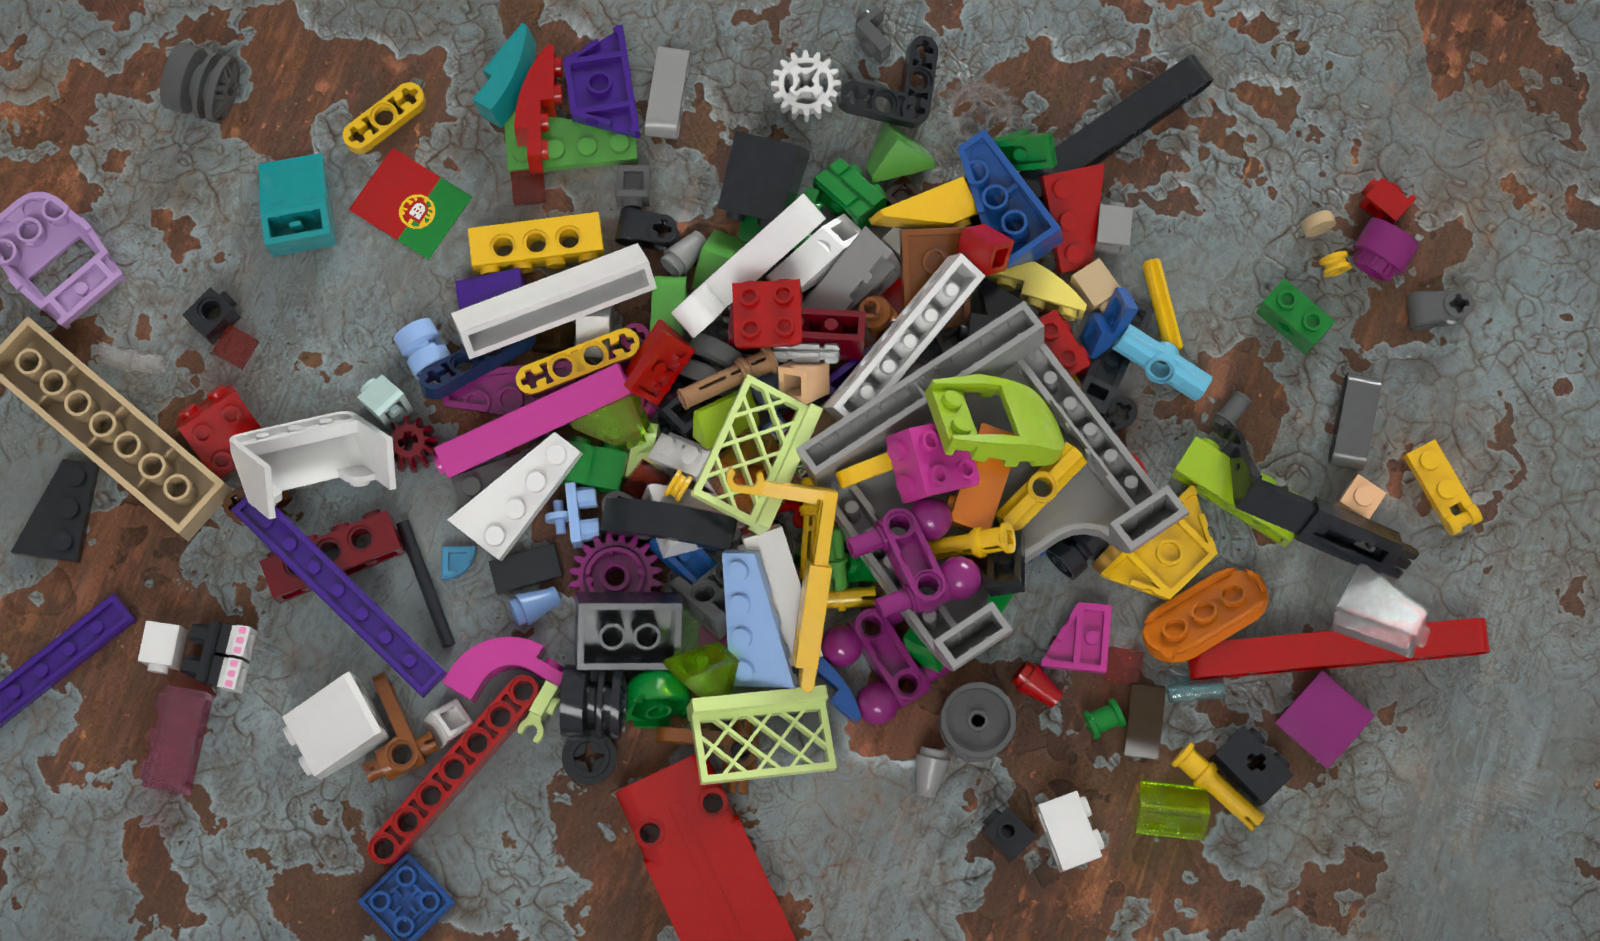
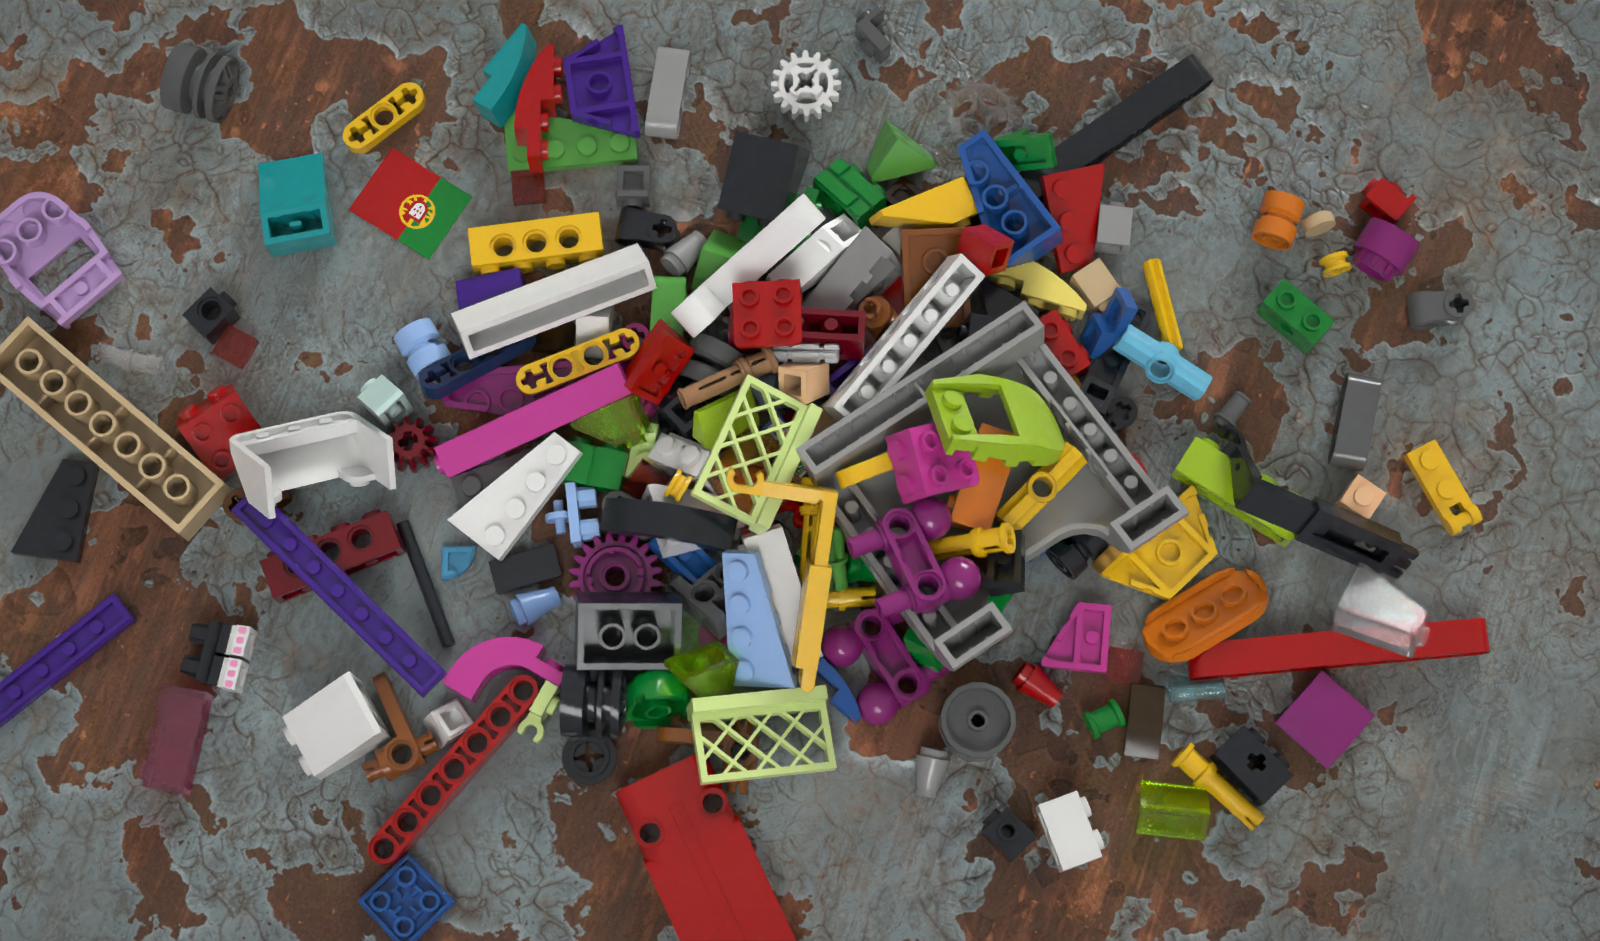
(162, 646): white brick -> none
(899, 100): black beam -> none
(1278, 220): none -> orange wheel

